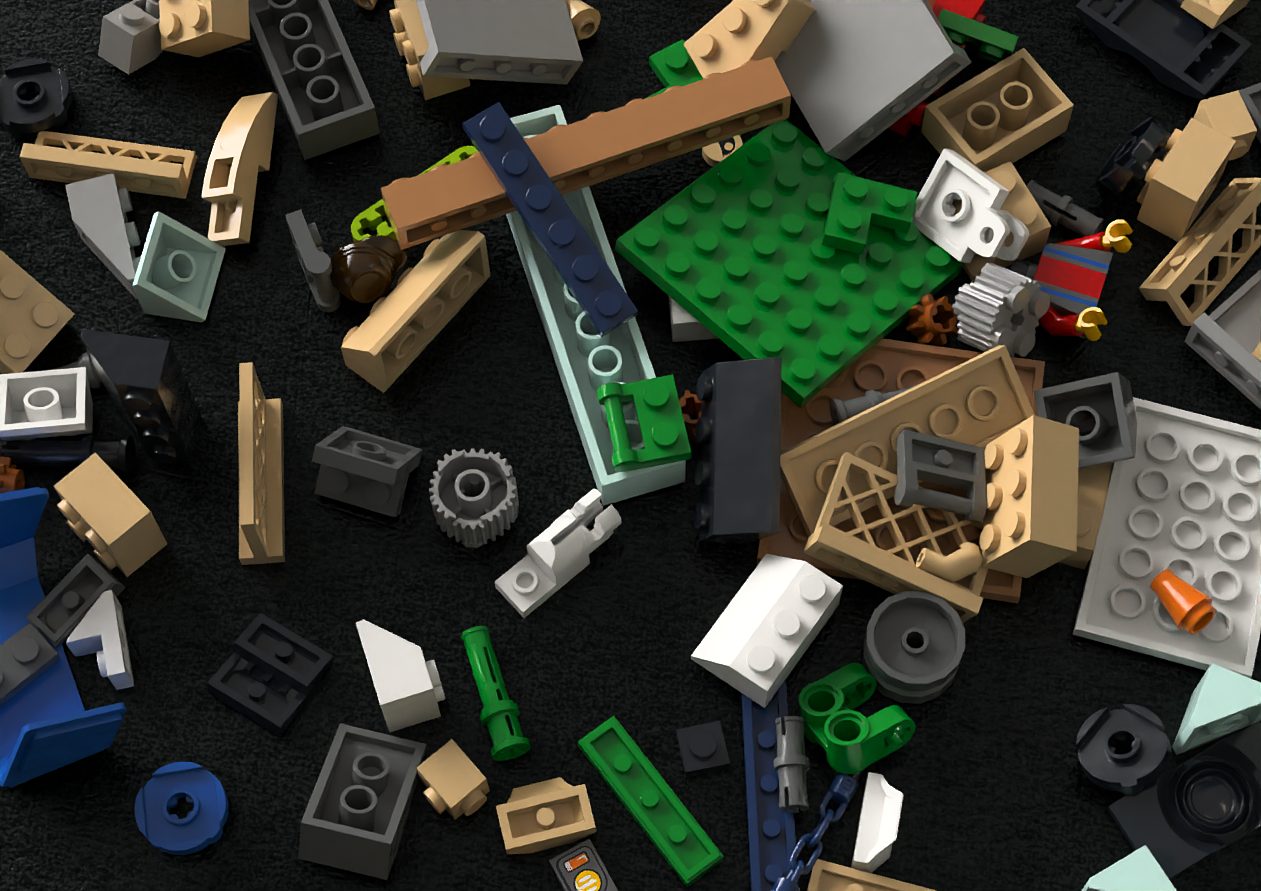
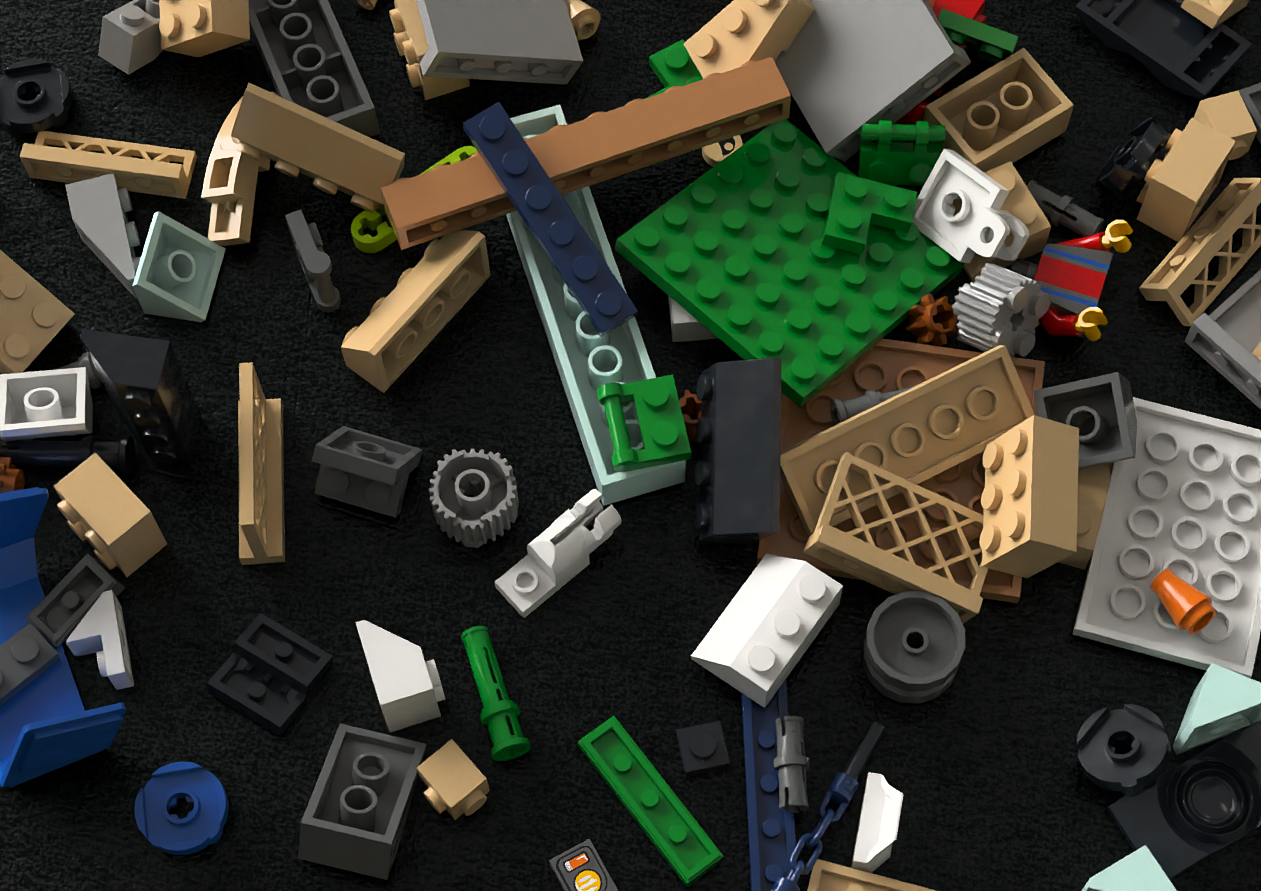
(315, 147): none -> tan slope
(367, 268): dark brown hat -> none
(545, 816): tan slope -> none
(845, 734): green piece -> none
(898, 161): none -> green plate
(944, 464): dark grey plate -> none
(954, 566): tan arm -> none

